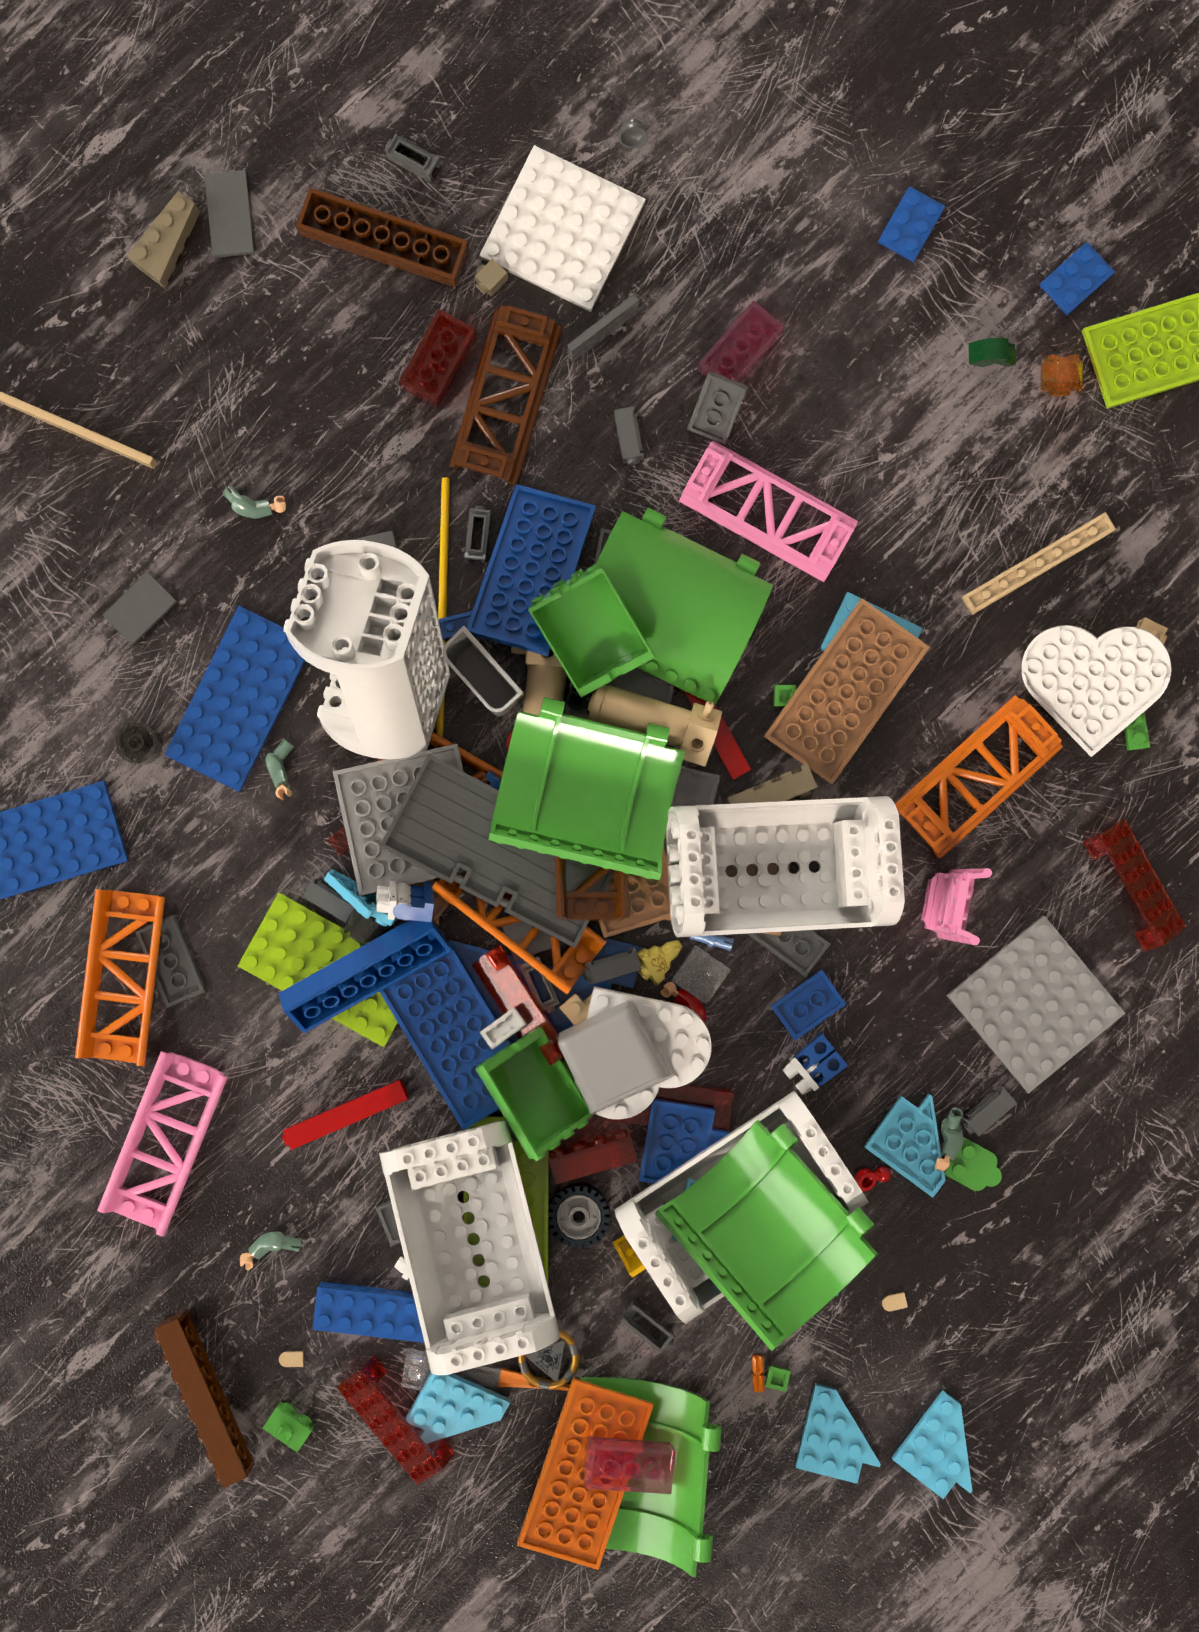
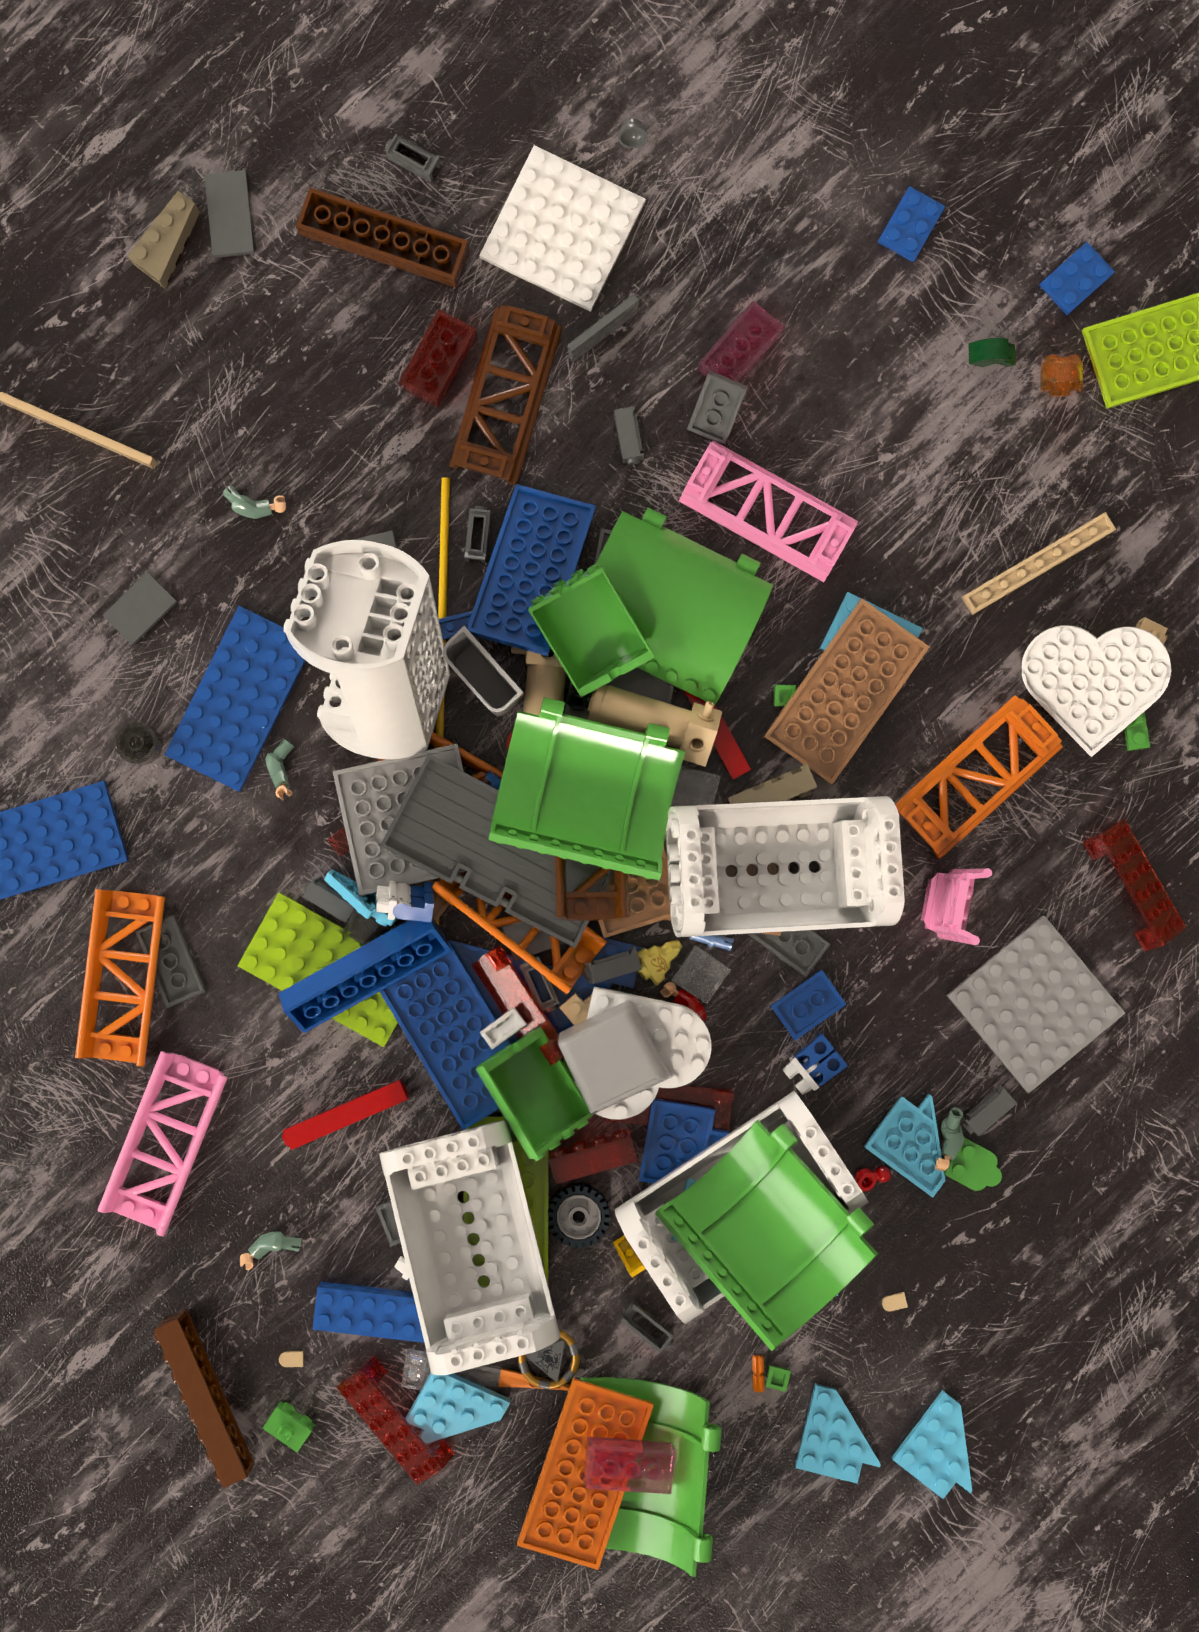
(490, 277): dark tan brick -> none

